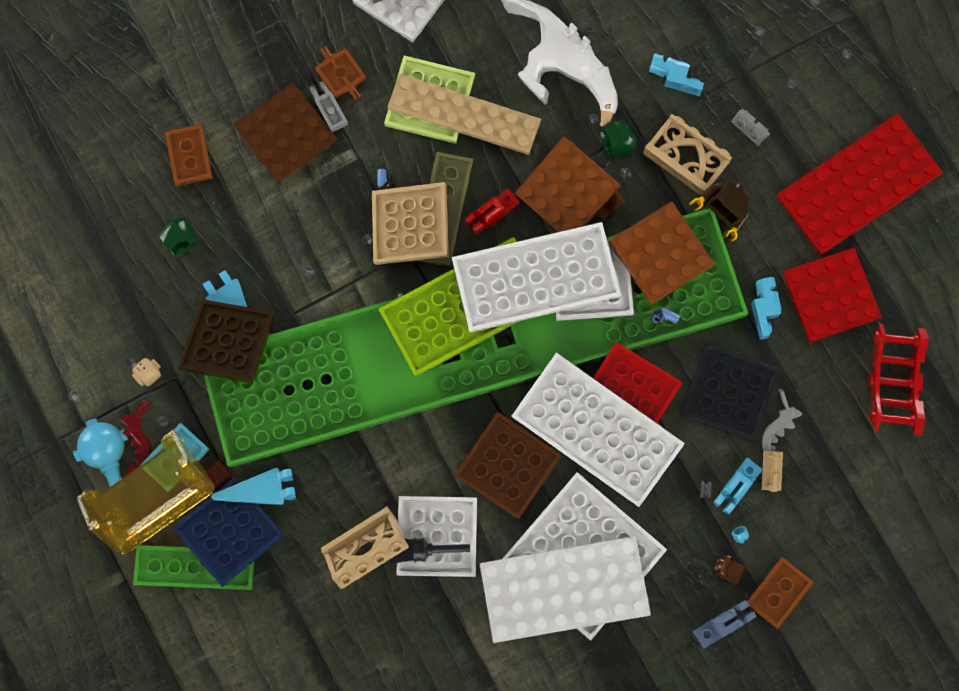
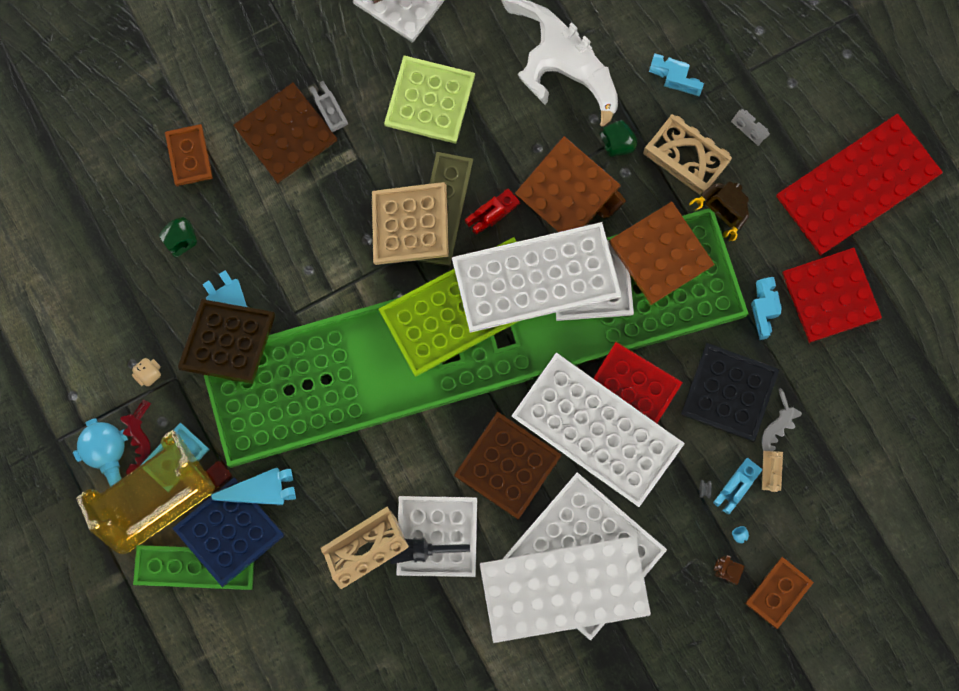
(340, 73): dark orange plate -> none
(382, 181): medium blue arm -> none
(464, 114): tan plate -> none
(664, 314): arm -> none
(723, 625): sand blue plate -> none
(914, 383): red fence -> none

